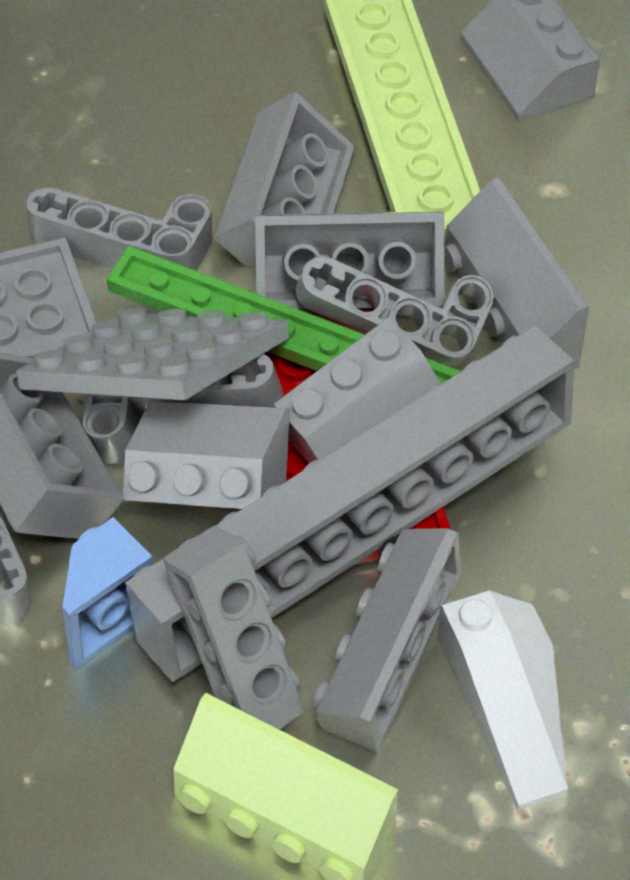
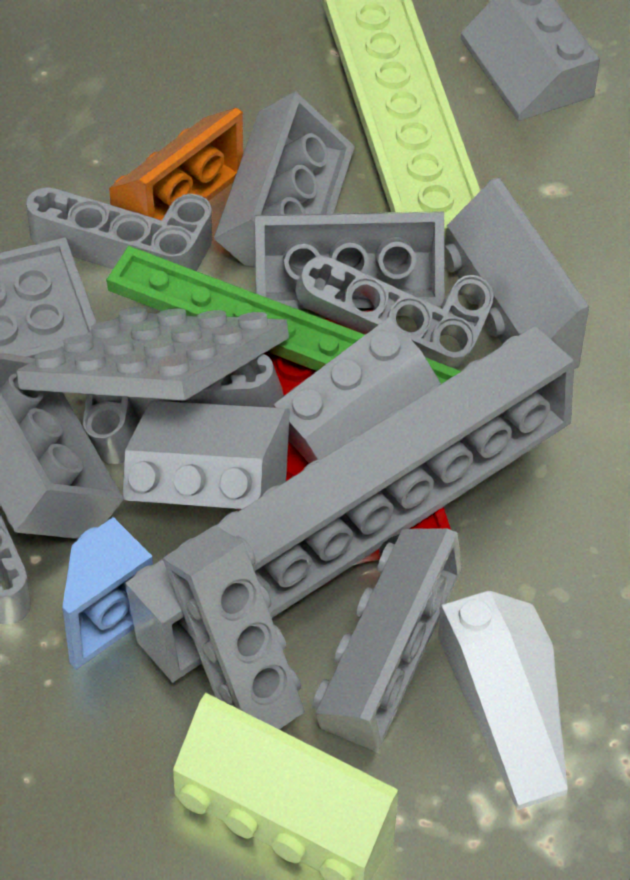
(196, 162): none -> orange slope

